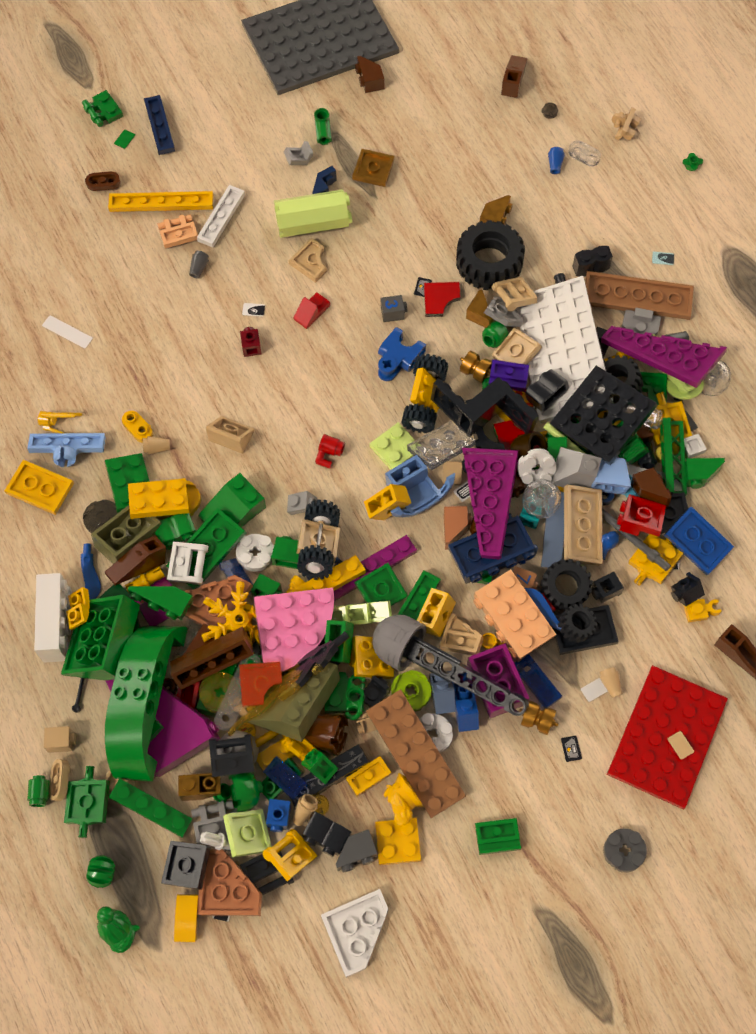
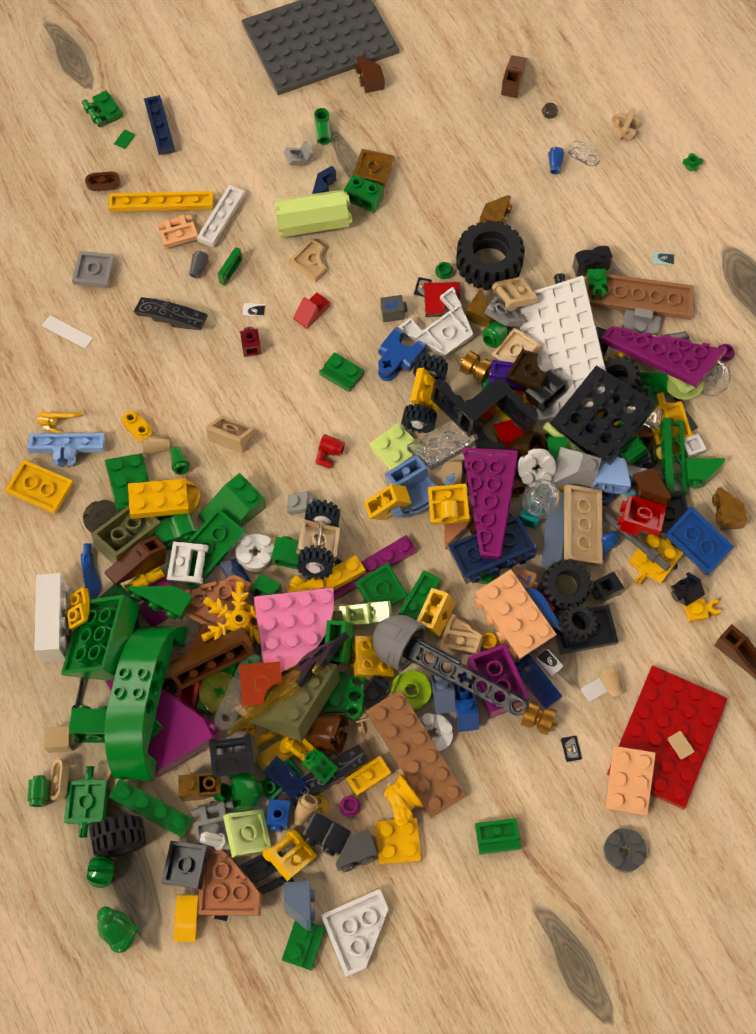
(88, 724): none -> green brick
(93, 269): none -> light grey plate
(117, 836): none -> black tyre
(174, 314): none -> black slope
(179, 462): none -> green cone
(230, 266): none -> green tile
(298, 902): none -> sand blue slope
(303, 945): none -> green plate
(341, 372): none -> green plate
(349, 806): none -> magenta plate
(364, 193): none -> green brick
(444, 270): none -> green plate
(447, 332): none -> white wing
(448, 504): none -> yellow plate
(527, 372): none -> dark brown tile
(549, 662): none -> sticker
(598, 281): none -> green plate
(630, 780): none -> light nougat plate
(729, 353): none -> magenta plate
(729, 509): none -> pearl gold slope

